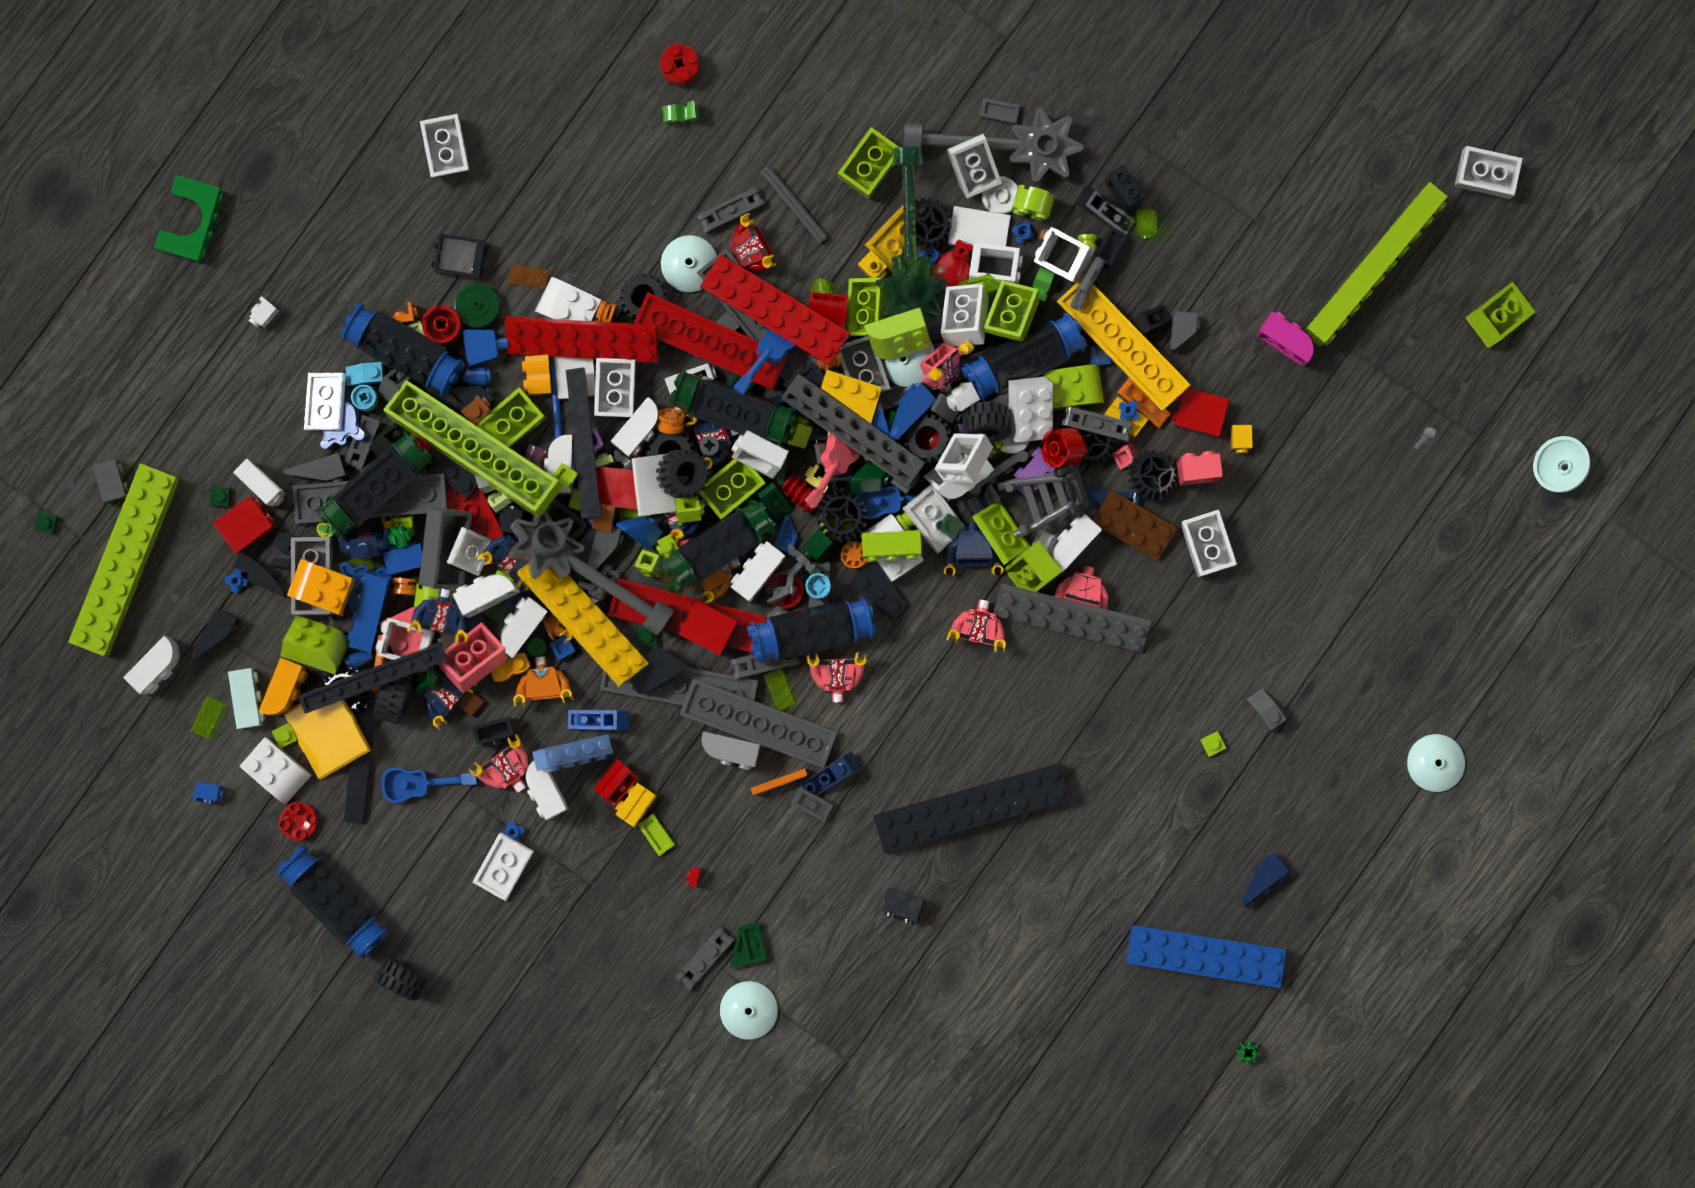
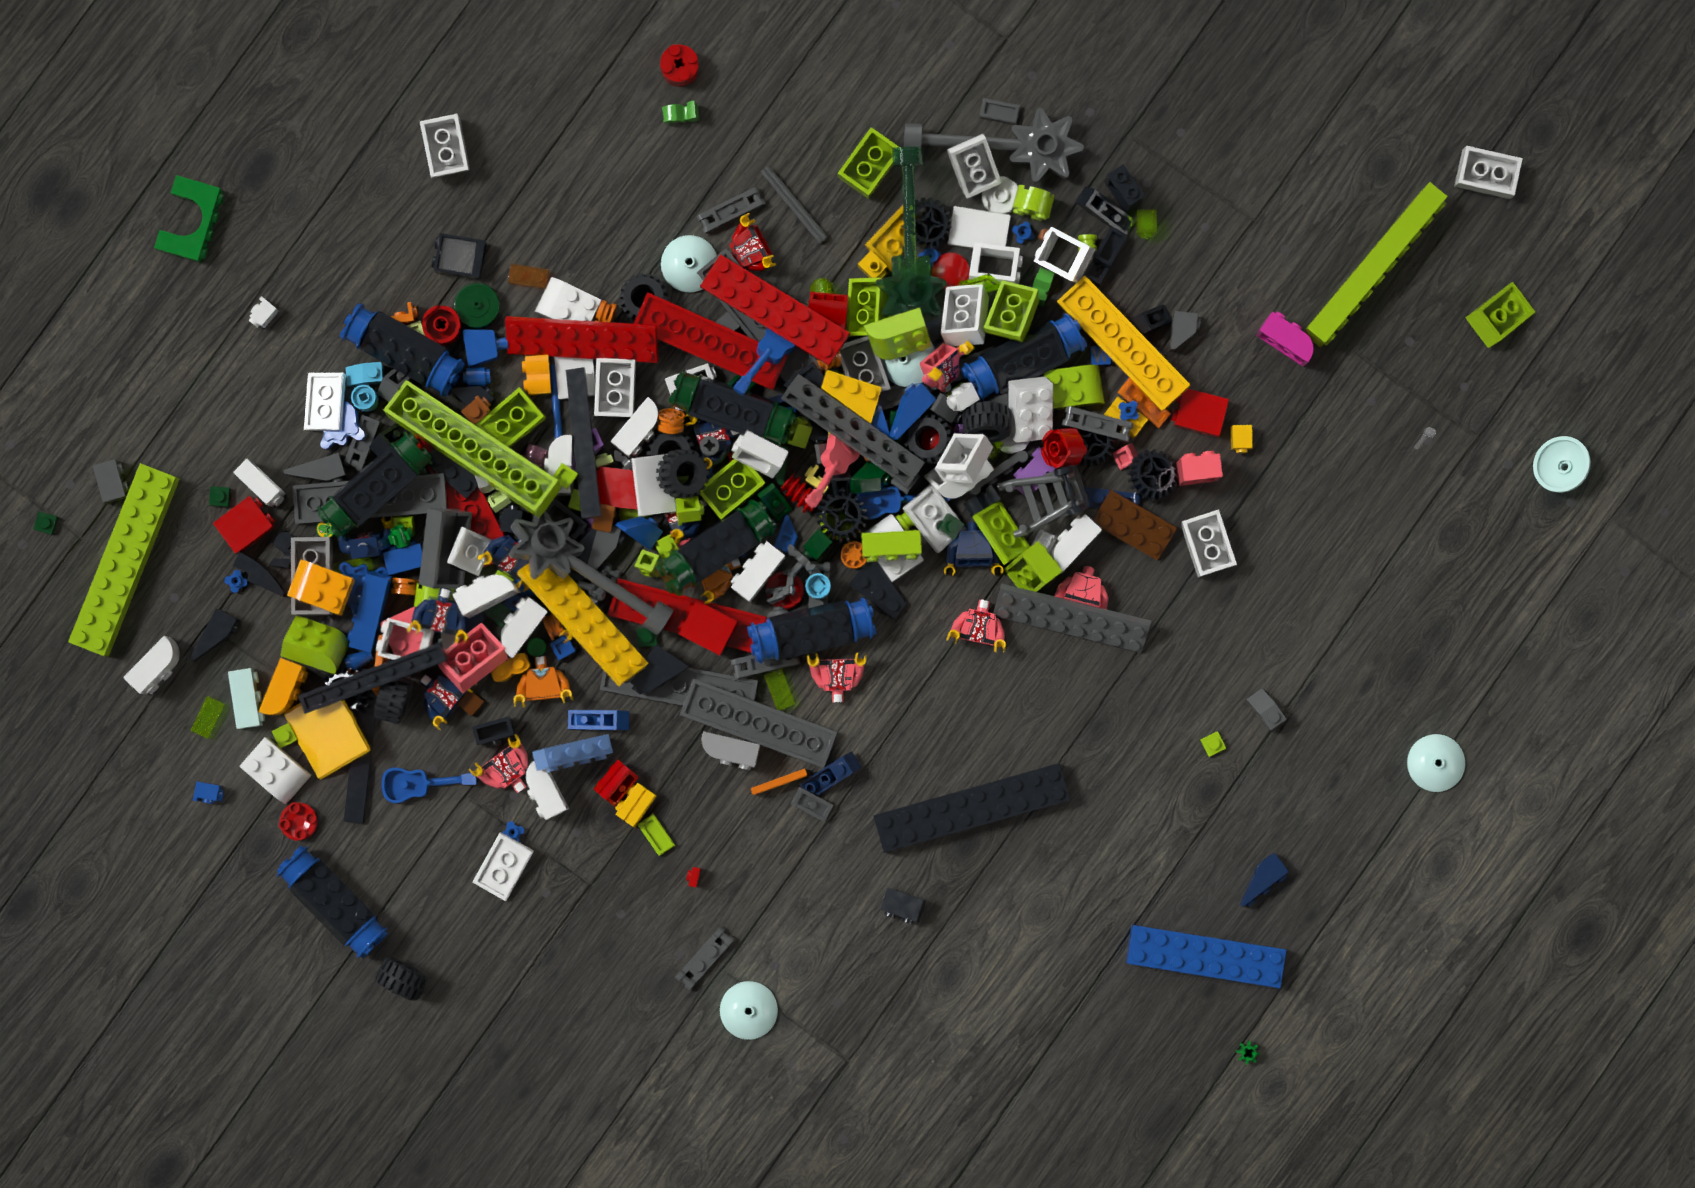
(427, 680): dark green slope -> none
(748, 946): dark green wing -> none
(968, 247): red plate -> none
(1087, 283): dark grey axle -> none

